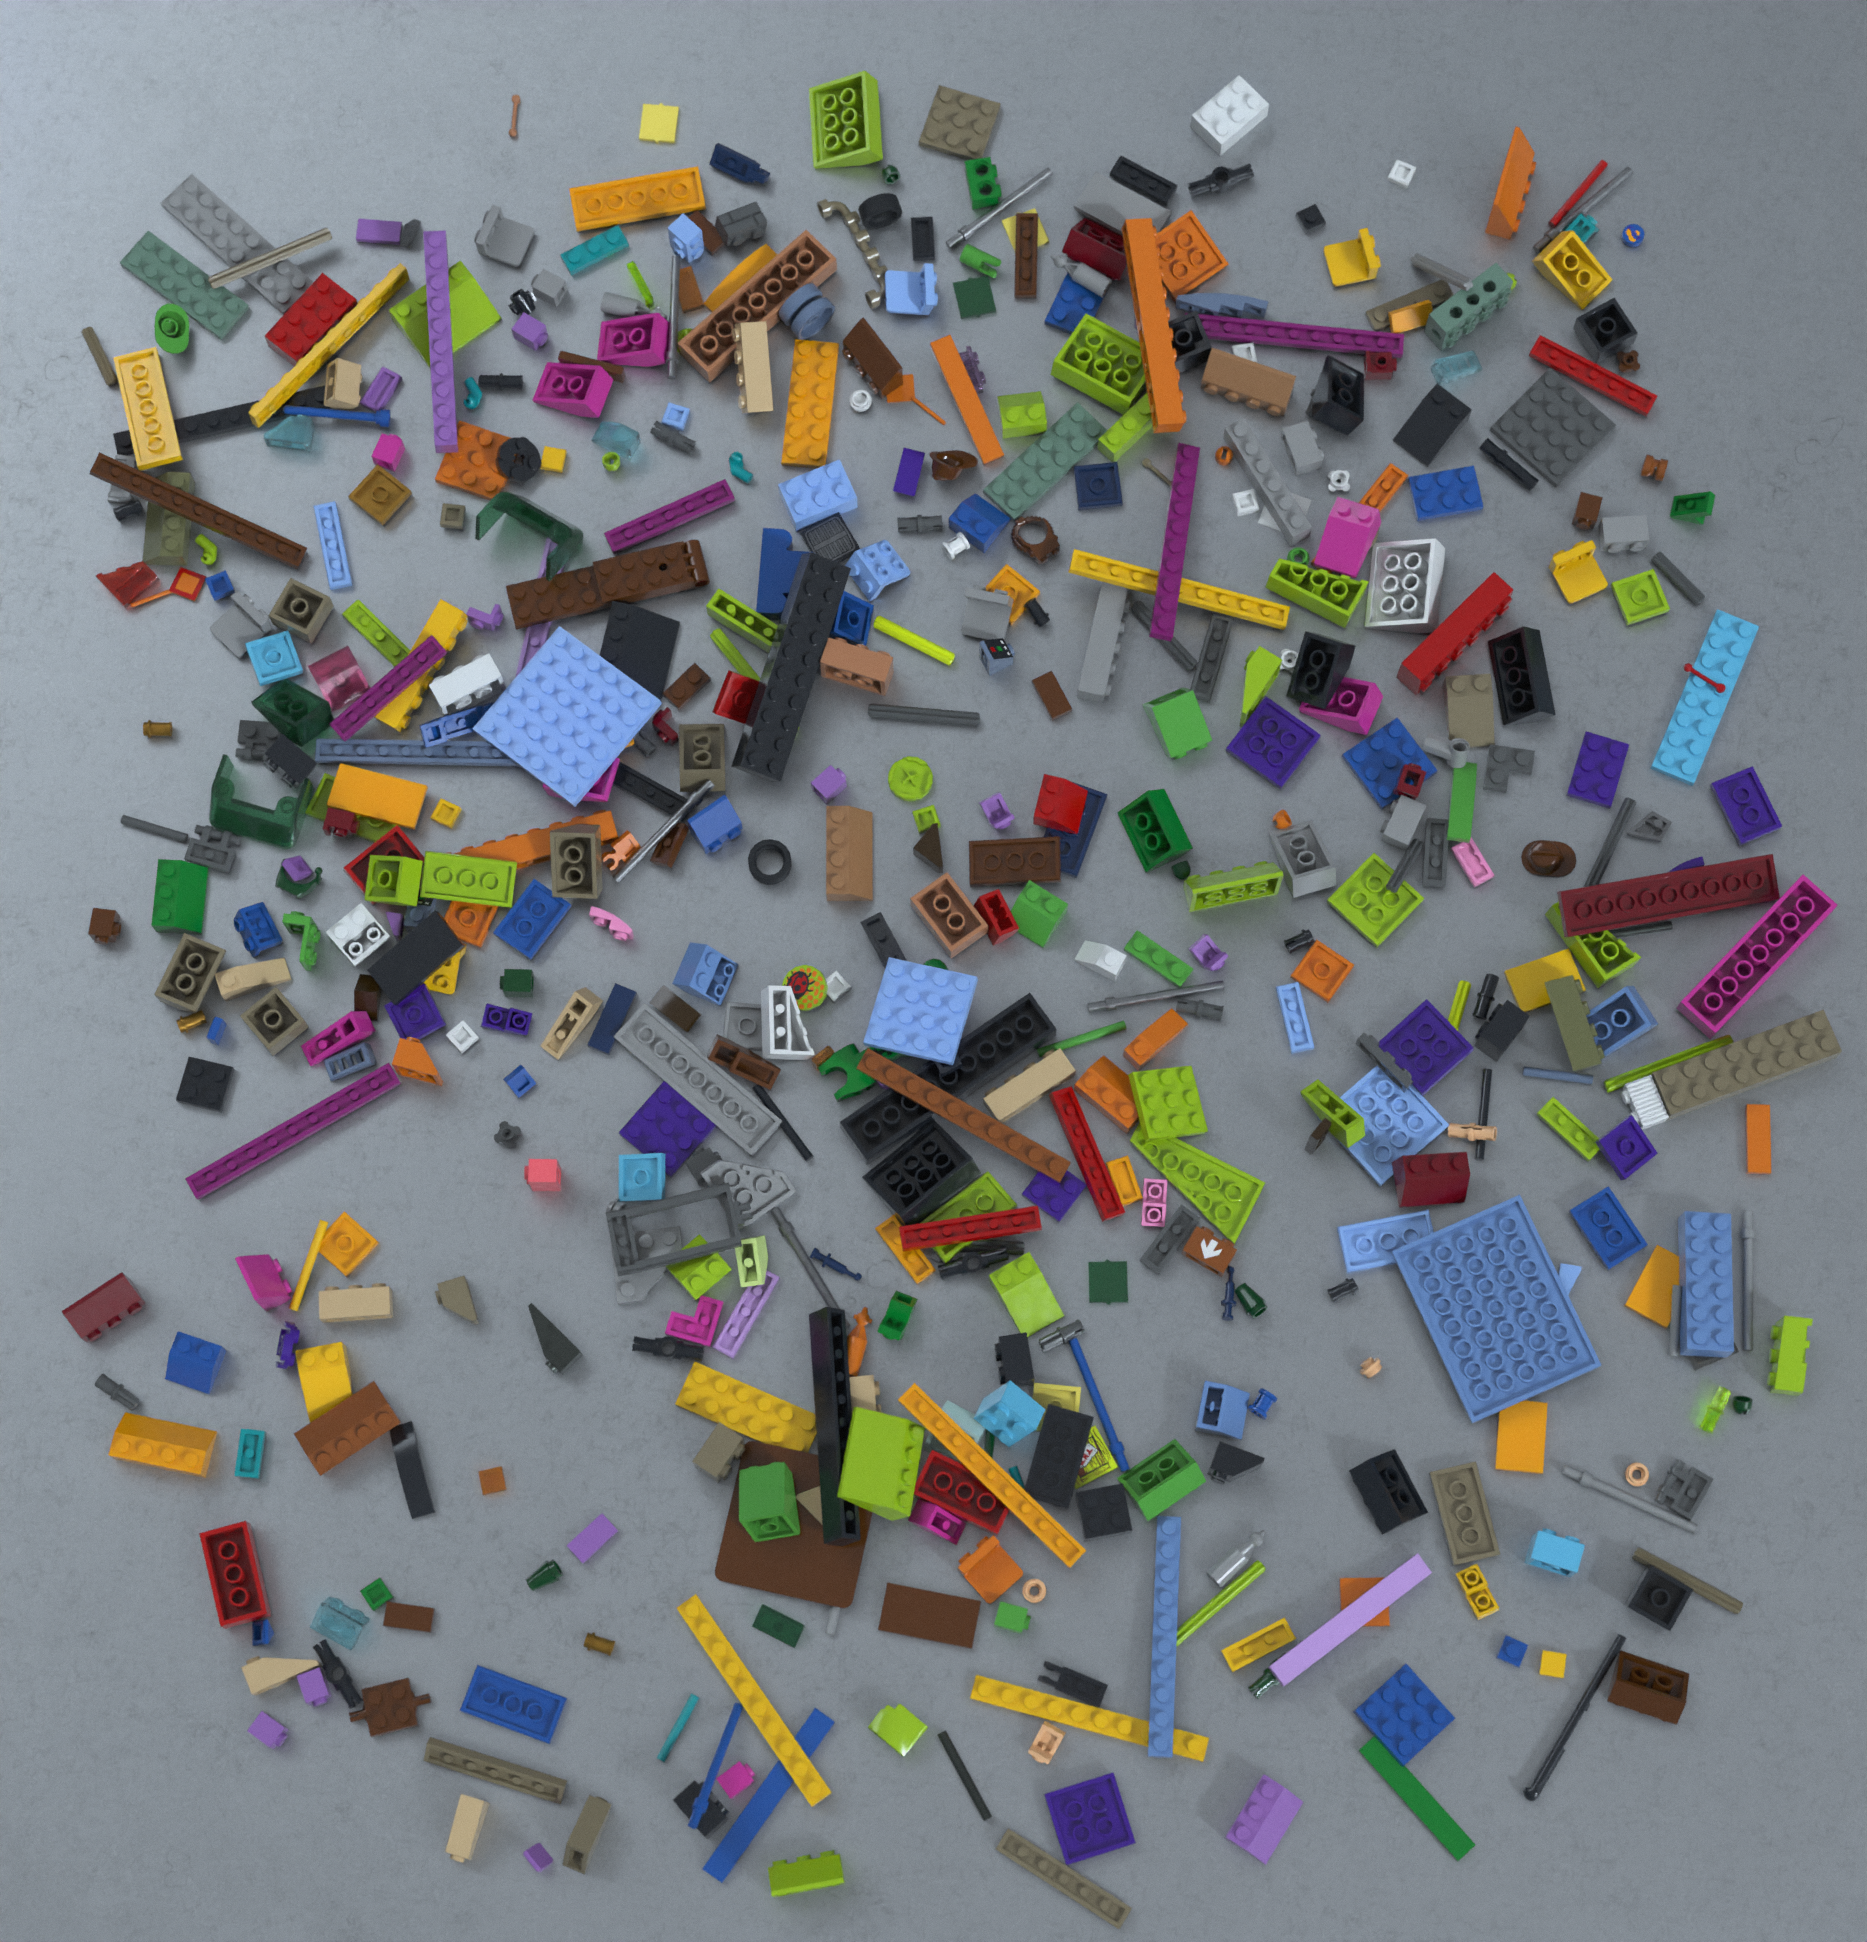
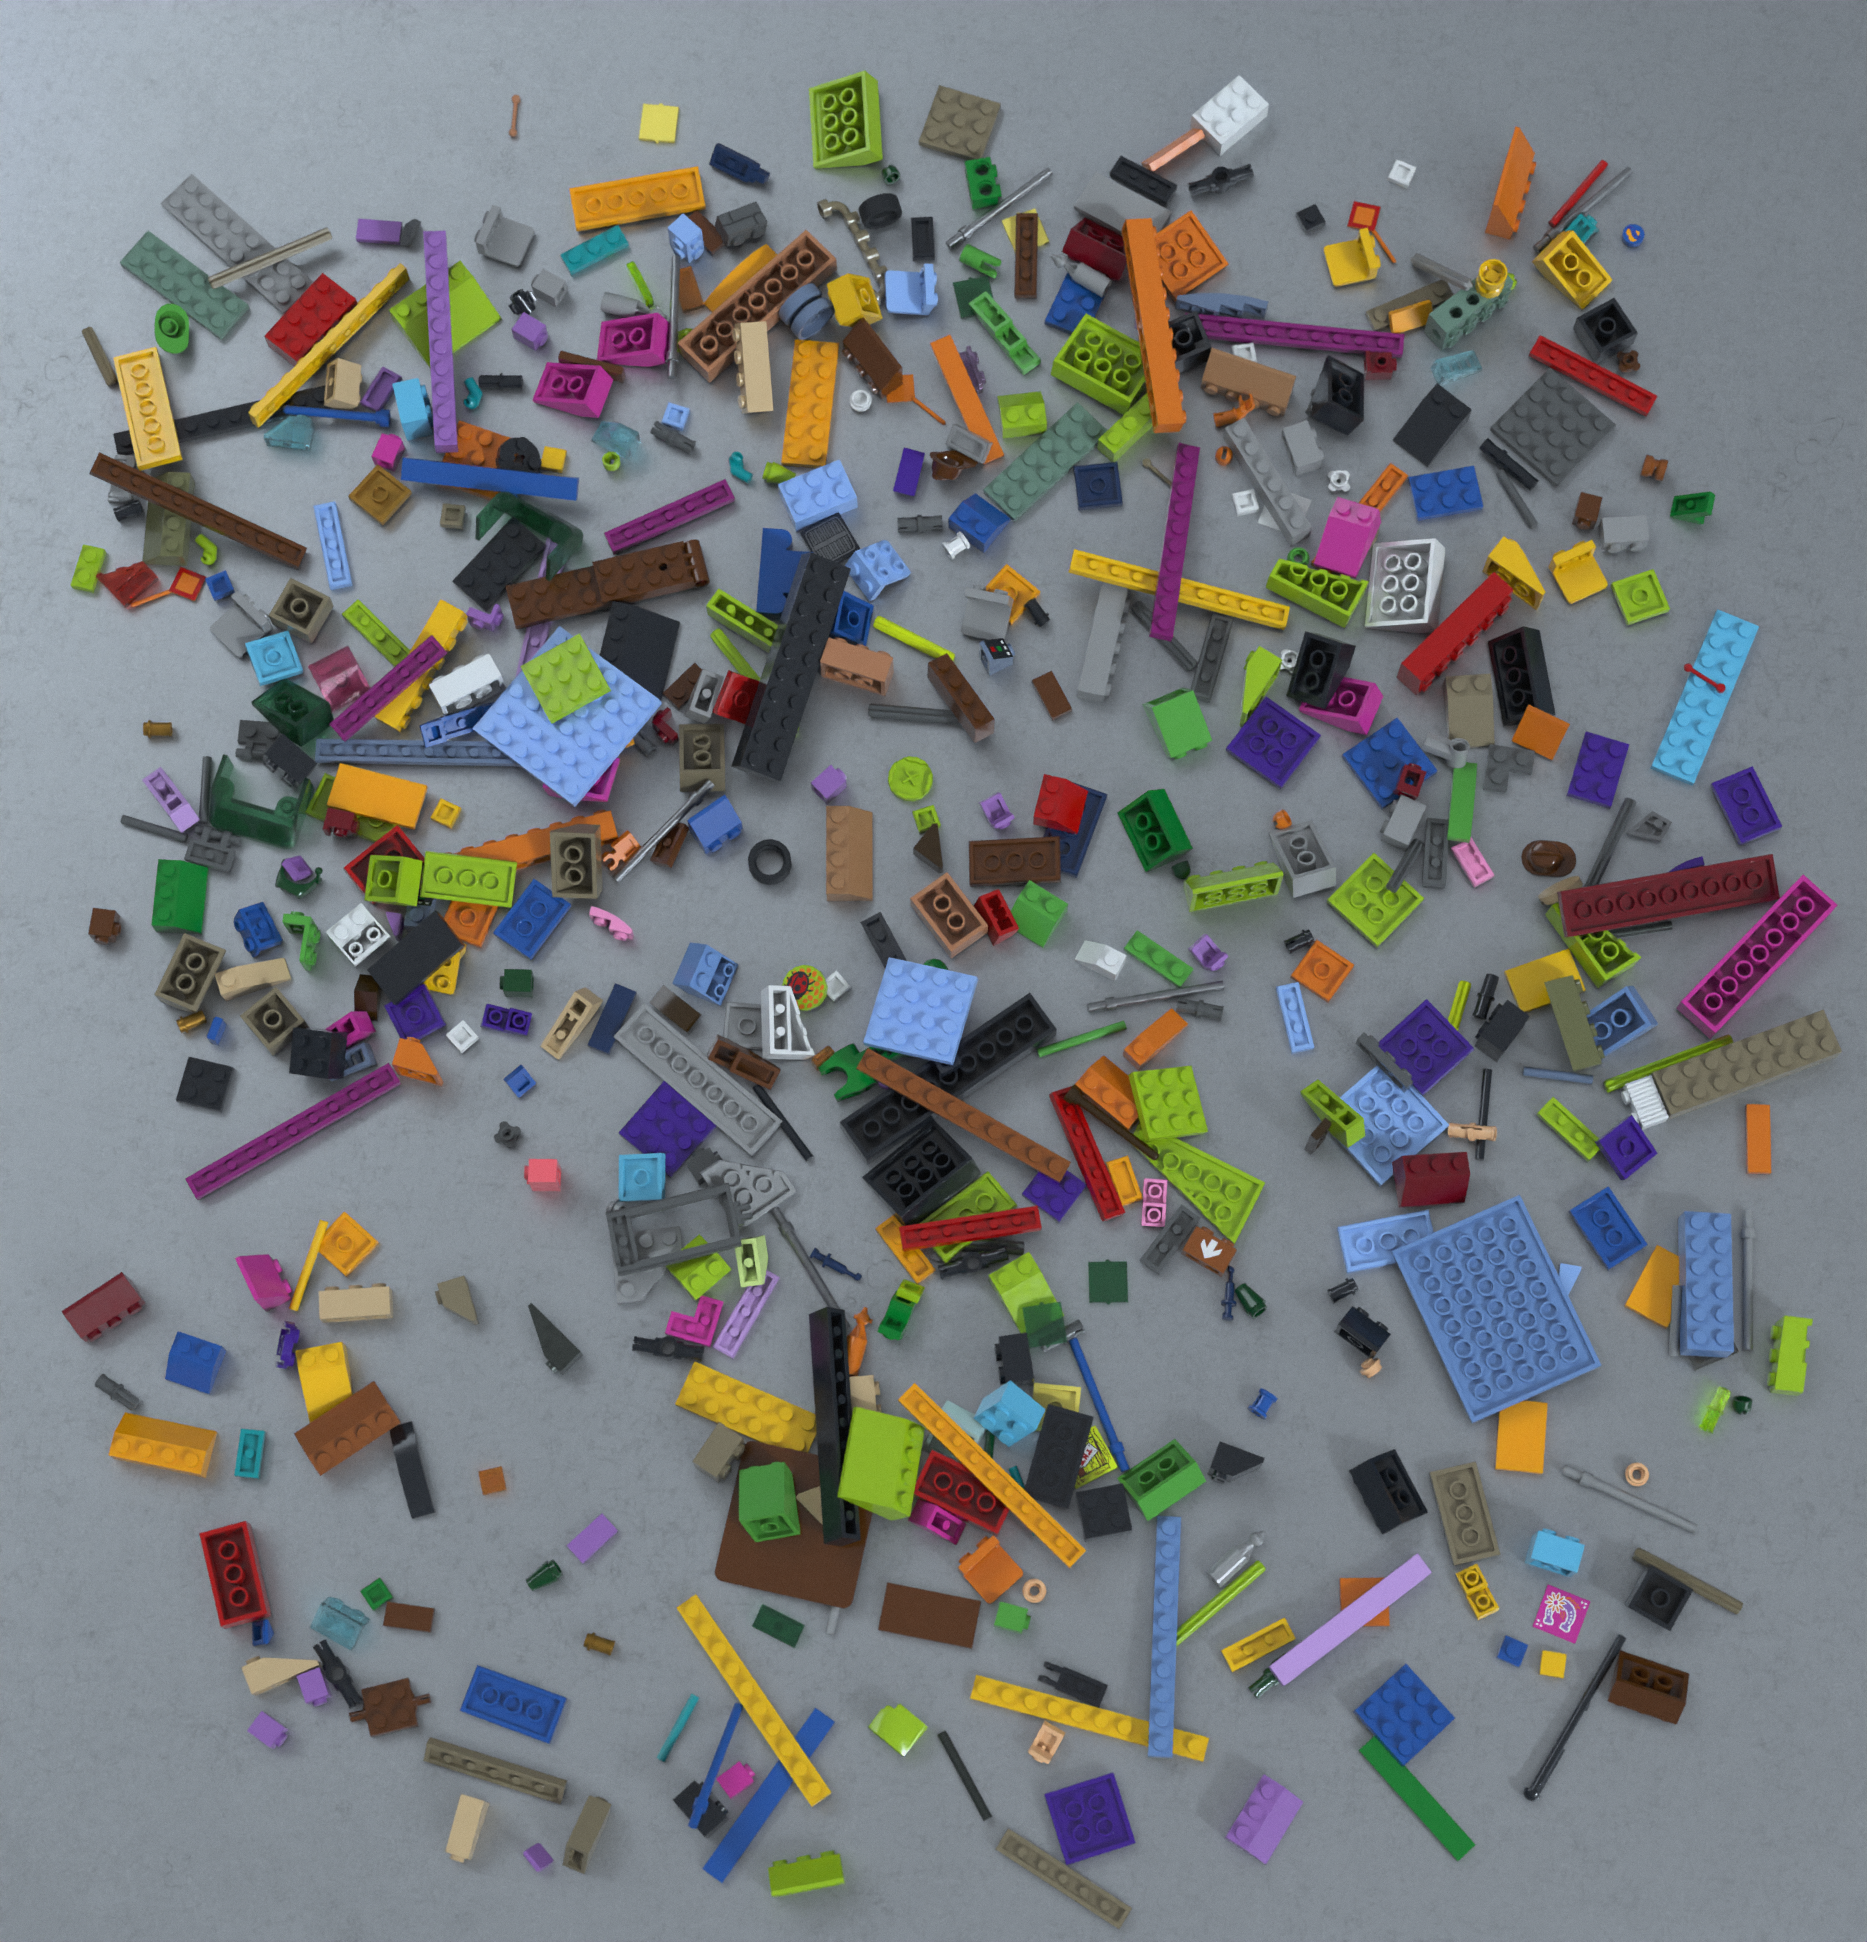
(87, 568): none -> lime plate
(171, 799): none -> lavender slope
(205, 789): none -> dark grey bar
(318, 1052): none -> black brick
(414, 408): none -> medium azure brick
(490, 478): none -> blue tile
(499, 563): none -> black plate
(565, 678): none -> lime plate
(649, 791): black tile -> none
(703, 696): none -> light grey slope
(776, 473): none -> lime cone
(853, 300): none -> yellow brick
(910, 1291): none -> lime tile
(960, 698): none -> reddish brown brick
(968, 443): none -> light grey tile
(1004, 333): none -> bright green slope
(1028, 1086): tan brick -> none
(1040, 551): reddish brown piece -> none
(1044, 1324): none -> clear green piece
(1076, 1097): none -> dark brown piece
(1173, 149): none -> tile
(1222, 1410): medium blue slope -> none
(1234, 415): none -> orange piece
(1362, 1332): none -> black slope
(1366, 216): none -> piece
(1491, 278): none -> yellow wheel
(1514, 568): none -> yellow slope
(1517, 499): none -> dark grey bar
(1540, 732): none -> orange tile
(1549, 895): none -> tan tile
(1561, 1614): none -> dark pink sticker
(1678, 578): dark grey axle -> none
(1690, 1493): dark grey plate -> none

